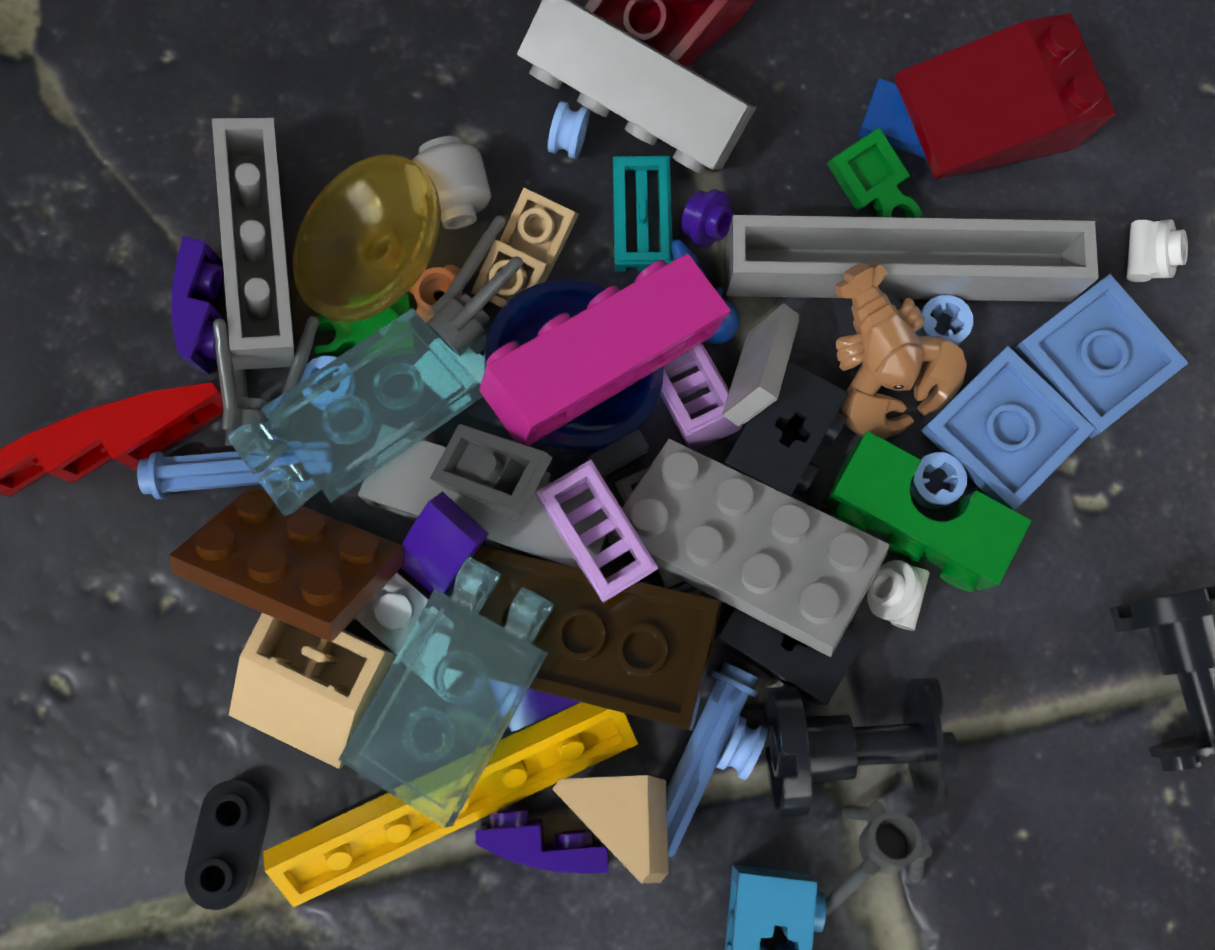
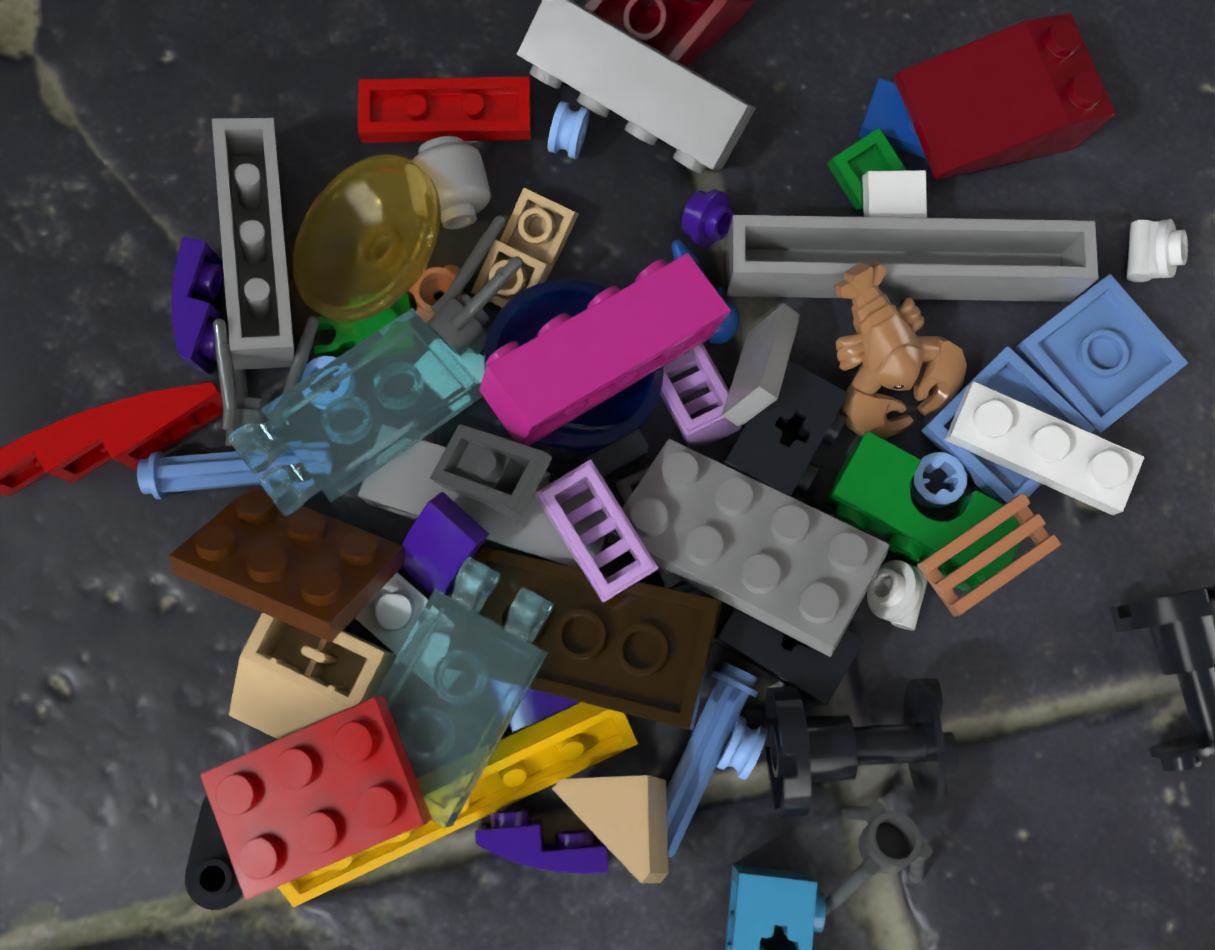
(315, 797): none -> red plate
(444, 107): none -> red plate
(641, 258): teal tile -> none
(895, 194): none -> white tile
(953, 306): light blue bush -> none
(1030, 526): none -> nougat tile
(1044, 448): none -> white plate

